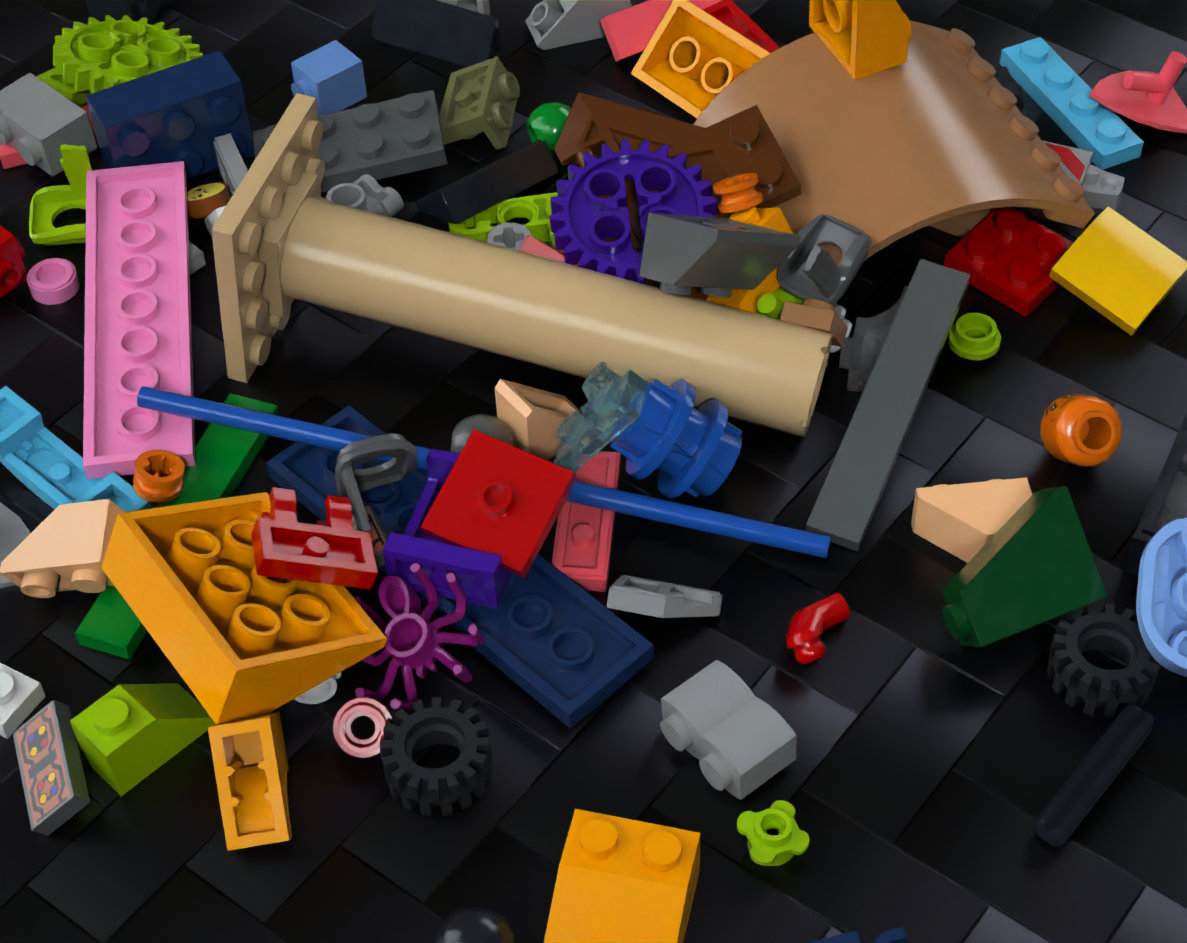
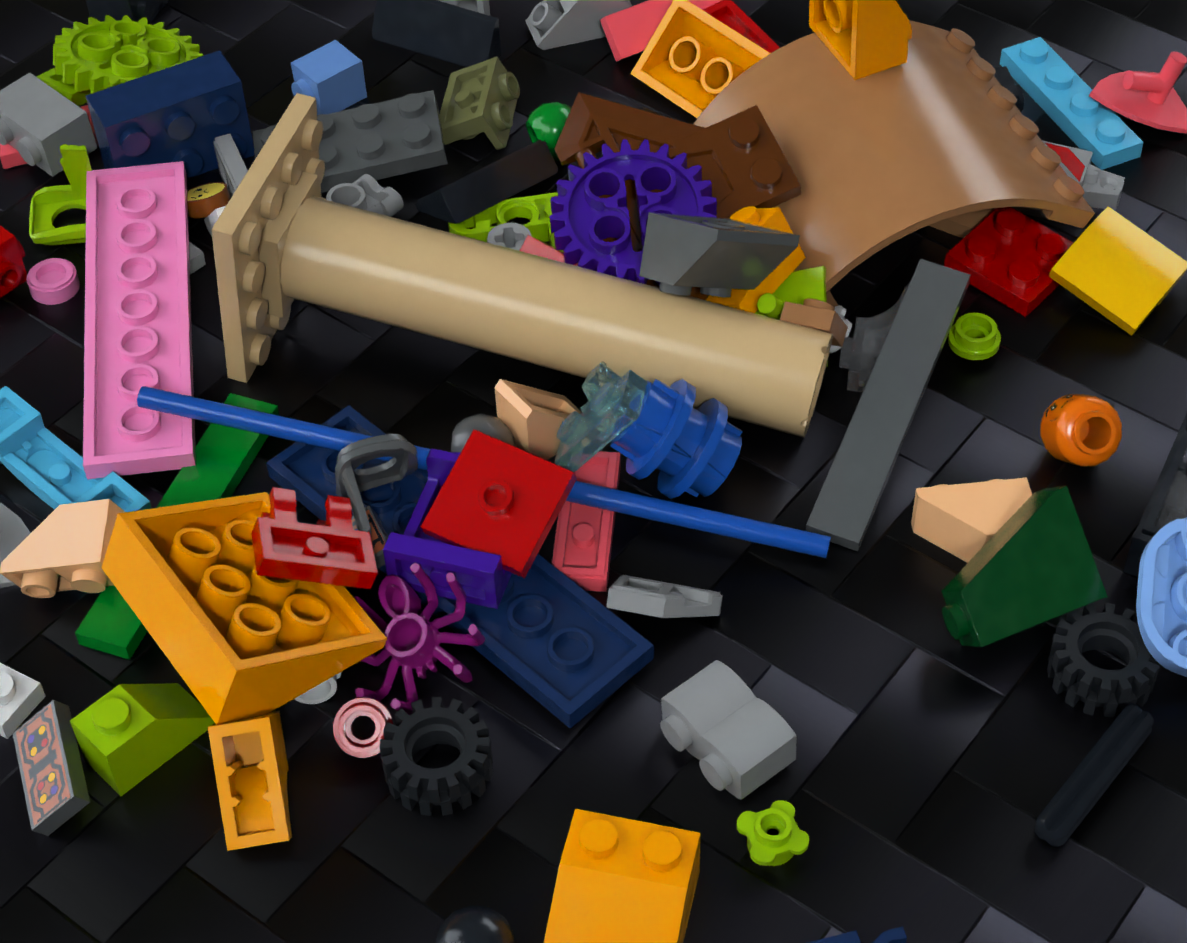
(157, 487): orange bush -> none
(738, 192): orange bush -> none
(809, 625): red arm -> none
(811, 270): dark grey piece -> none

